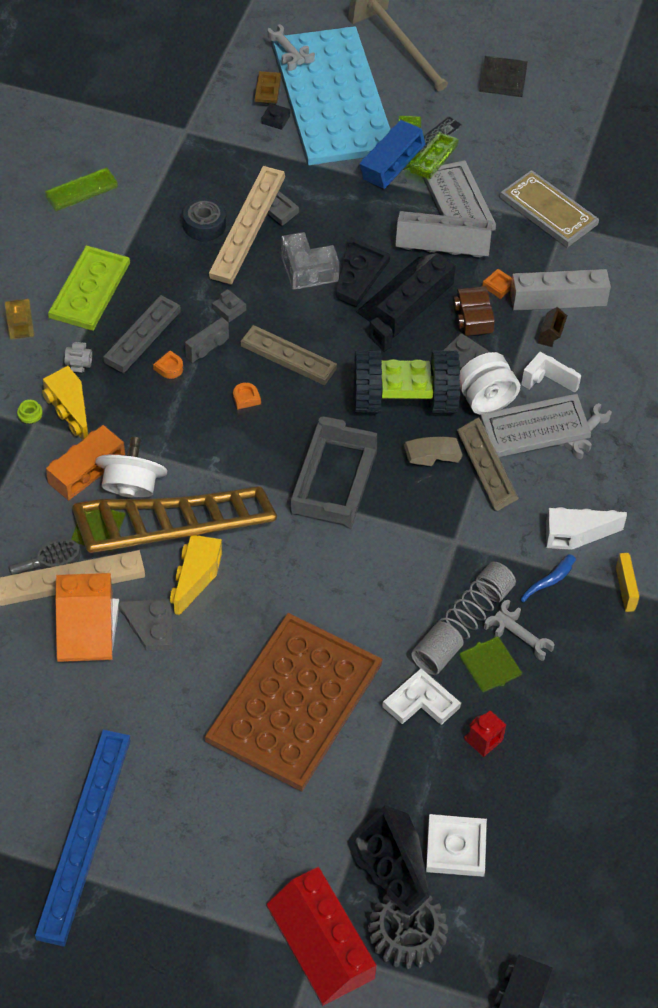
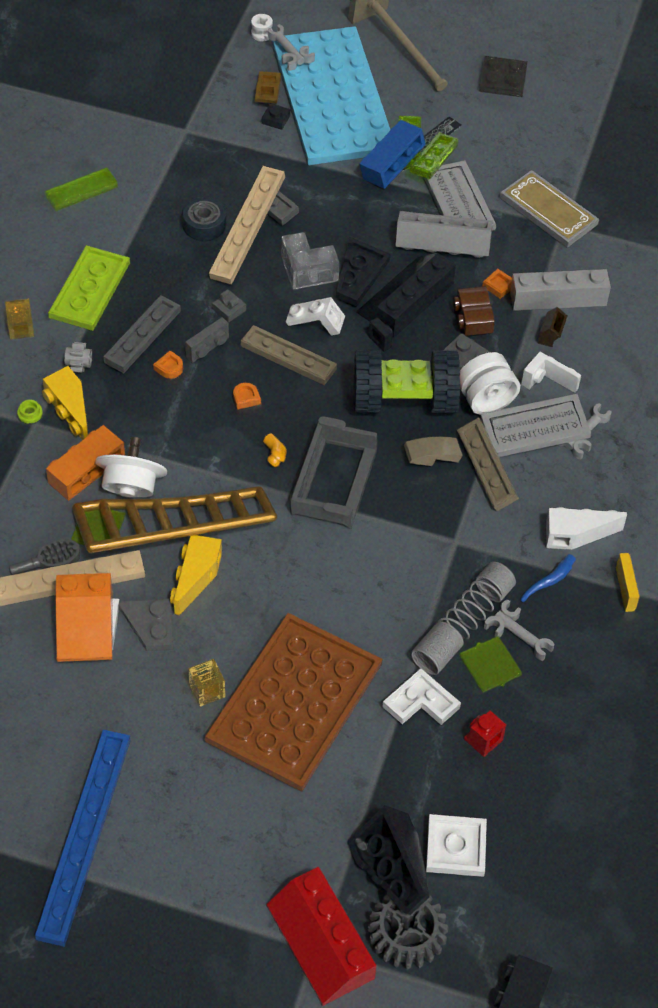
(206, 682): none -> clear yellow brick
(260, 25): none -> white wheel
(277, 449): none -> light orange arm
(321, 309): none -> white bracket

